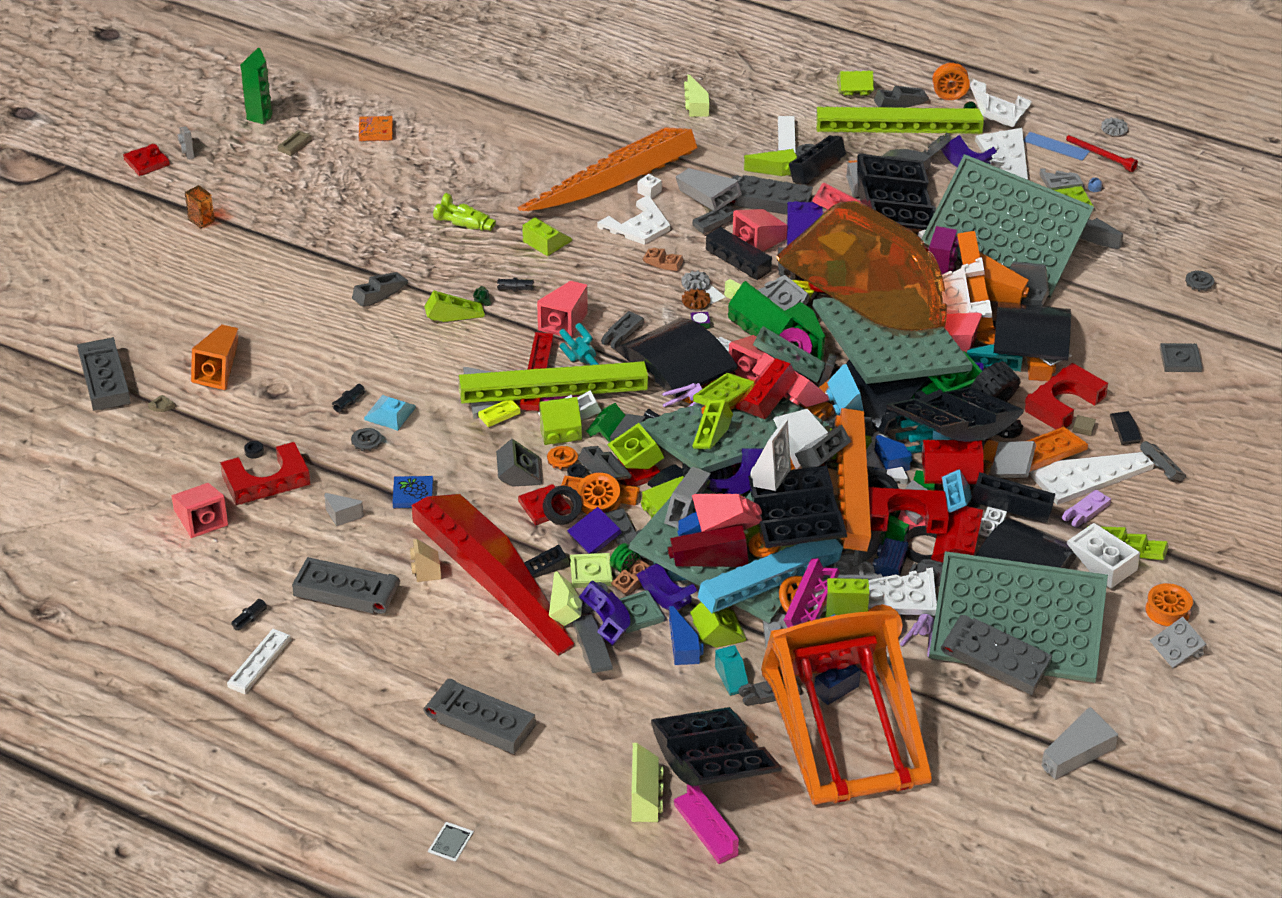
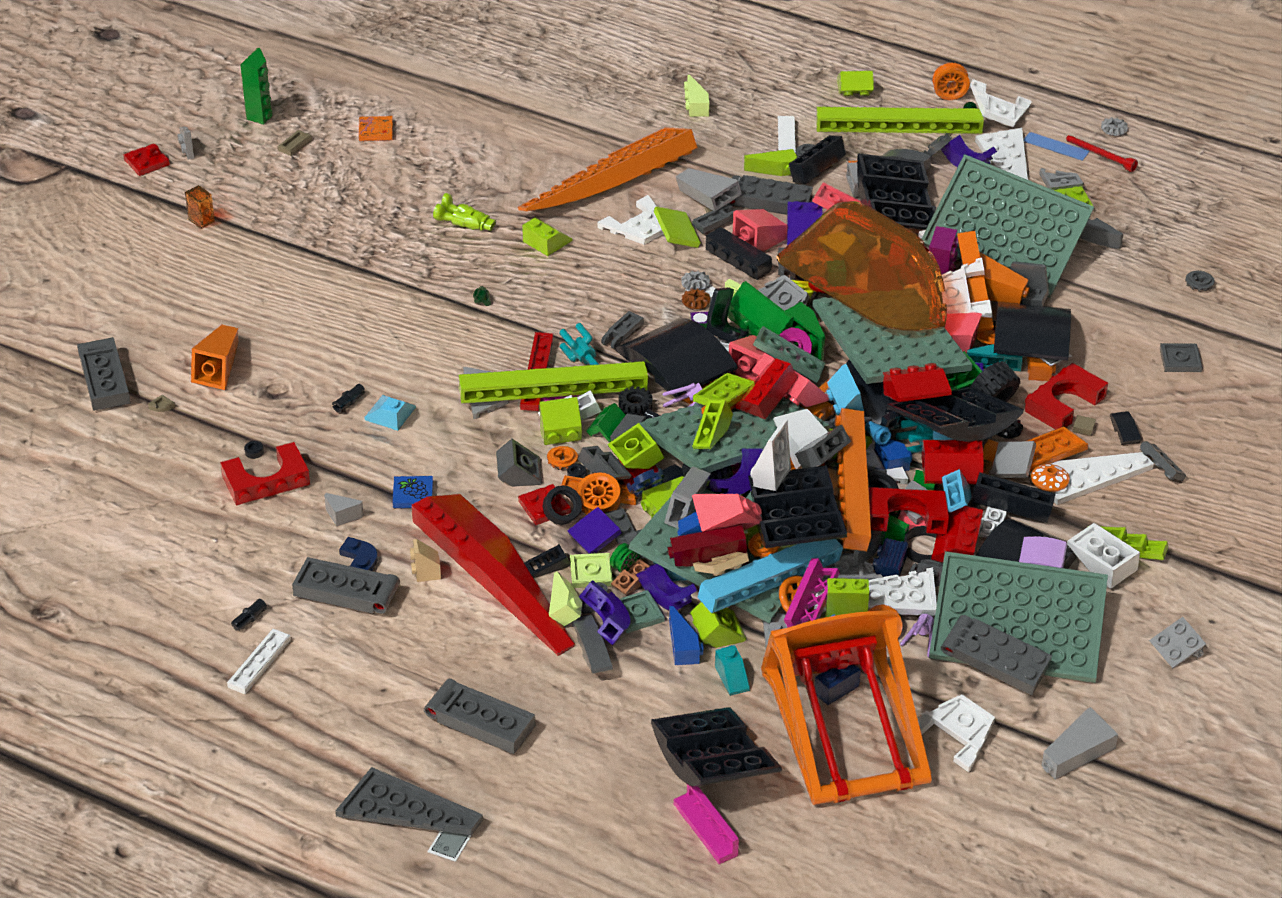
(200, 509): coral slope -> none
(362, 552): none -> dark blue plate
(366, 434): dark grey gear -> none
(378, 288): dark grey slope -> none
(397, 802): none -> dark grey wing
(451, 308): lime slope -> none
(499, 412): neon yellow plate -> none
(515, 284): black pin -> none
(563, 308): coral slope -> none
(638, 395): none -> black tyre
(646, 481): none -> dark blue plate
(646, 785): yellowish green slope -> none
(649, 186): white plate -> none
(660, 259): nougat slope -> none
(676, 227): none -> lime tile
(718, 314): none -> black piece
(720, 564): none -> tan wing
(758, 693): dark grey hinge -> none
(829, 369): dark grey wing -> none
(879, 433): none -> dark azure cone
(900, 97): dark grey slope -> none
(916, 383): none -> red slope
(963, 722): none -> white wing
(1043, 551): none -> lavender slope
(1050, 477): none -> orange dish
(1087, 508): lavender hinge -> none
(1095, 184): medium blue hinge -> none
(1168, 604): orange wheel -> none

